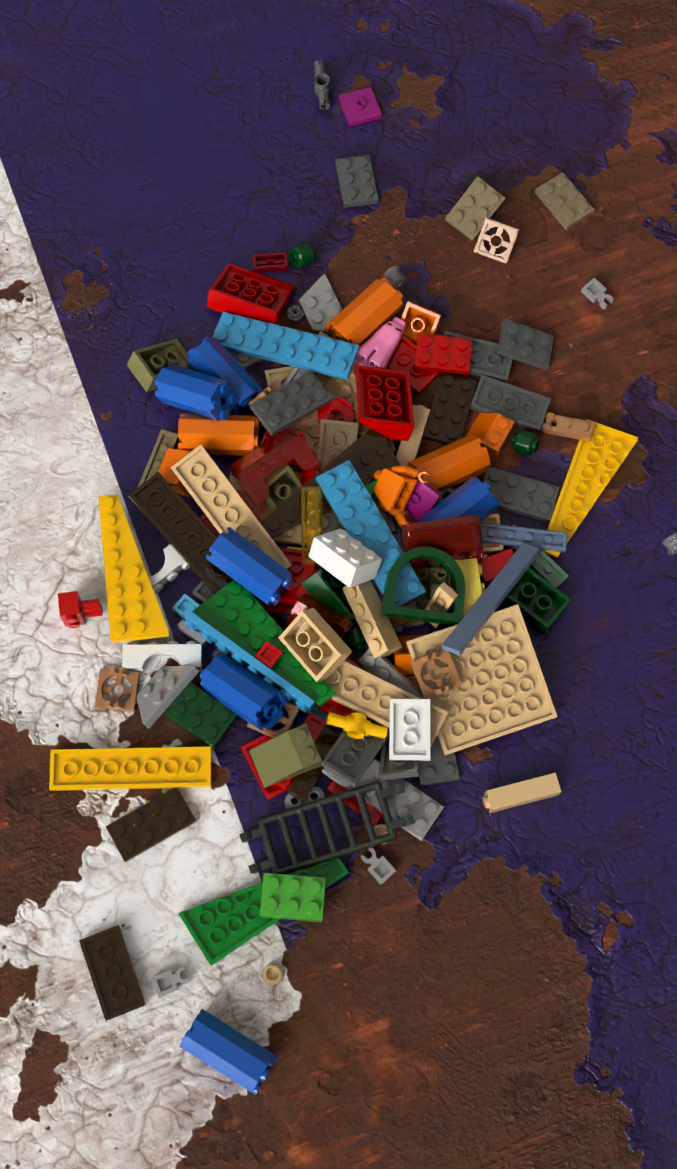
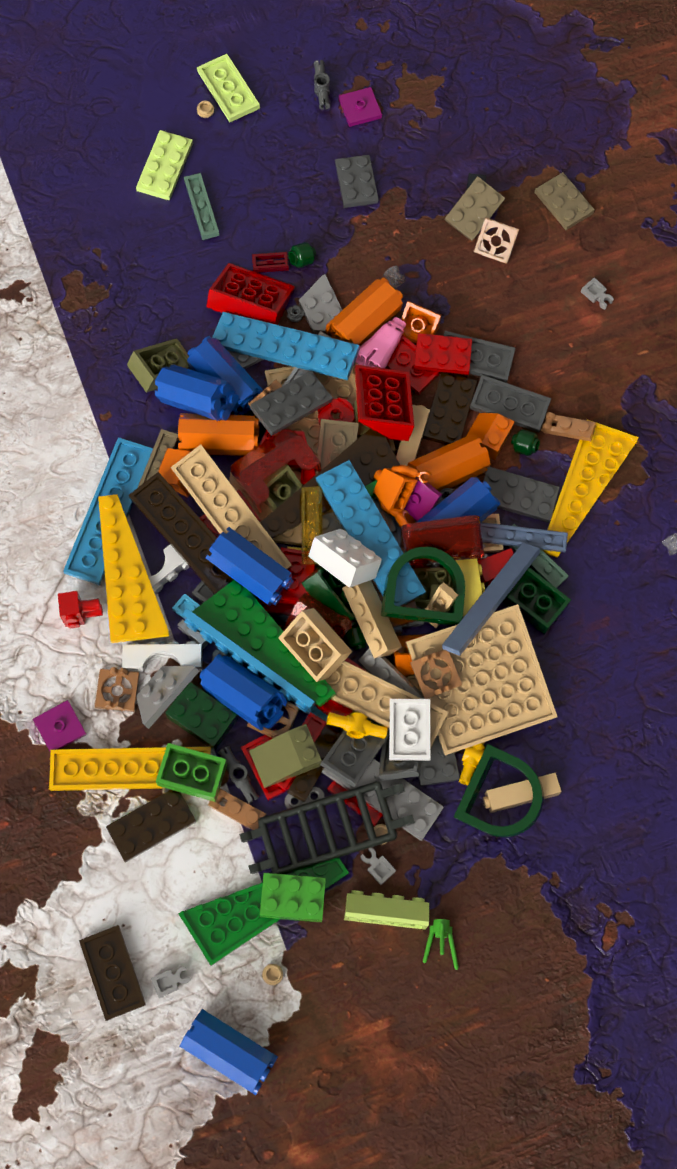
(59, 726): none -> magenta plate
(120, 478): none -> dark azure plate
(164, 165): none -> yellowish green plate
(191, 772): none -> bright green brick
(201, 206): none -> sand green plate
(205, 109): none -> tan plate
(228, 88): none -> yellowish green plate
(237, 810): none -> medium nougat plate
(243, 783): none -> dark grey pin
(269, 655): red plate -> none
(387, 911): none -> yellowish green slope
(441, 929): none -> bright green plant
(470, 761): none -> yellow pin
(476, 782): none -> dark green window
(525, 344): dark grey plate -> none

